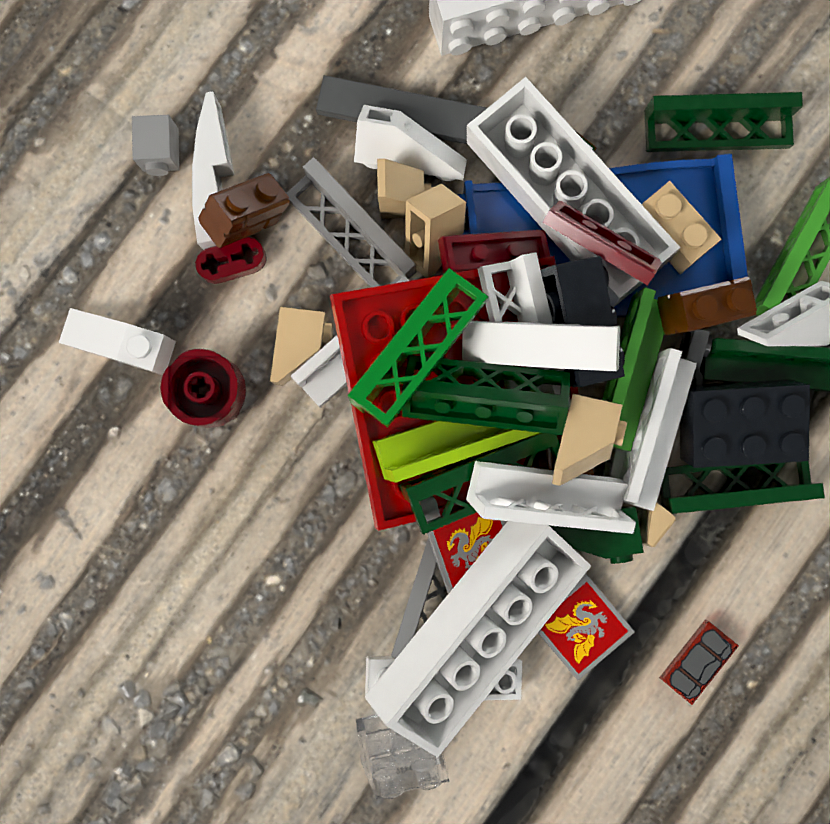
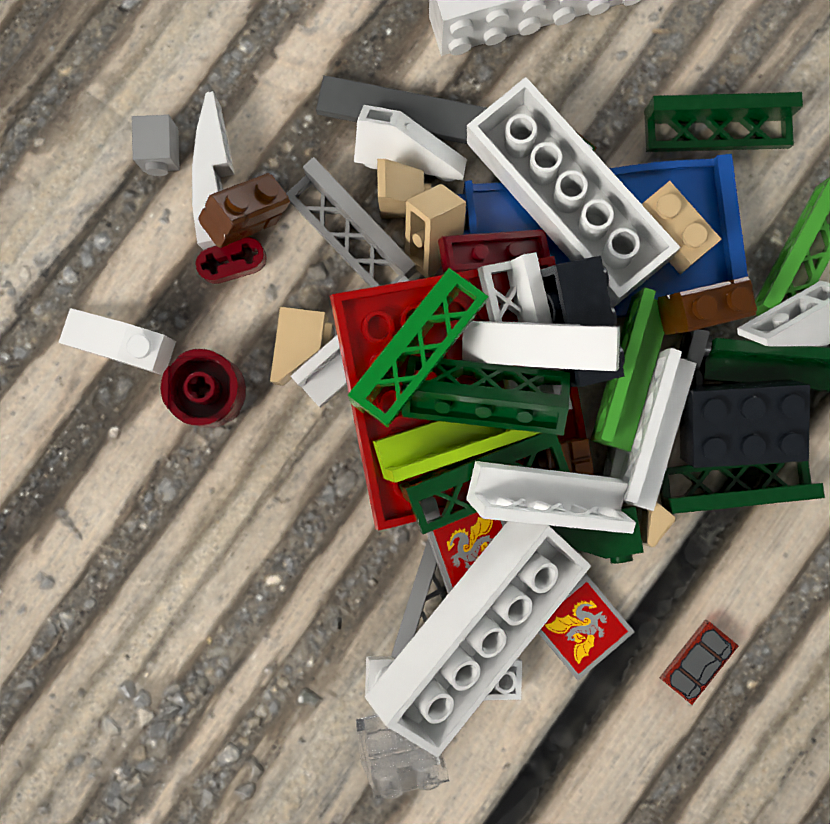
(587, 437): tan slope -> none
(602, 242): dark red tile -> none

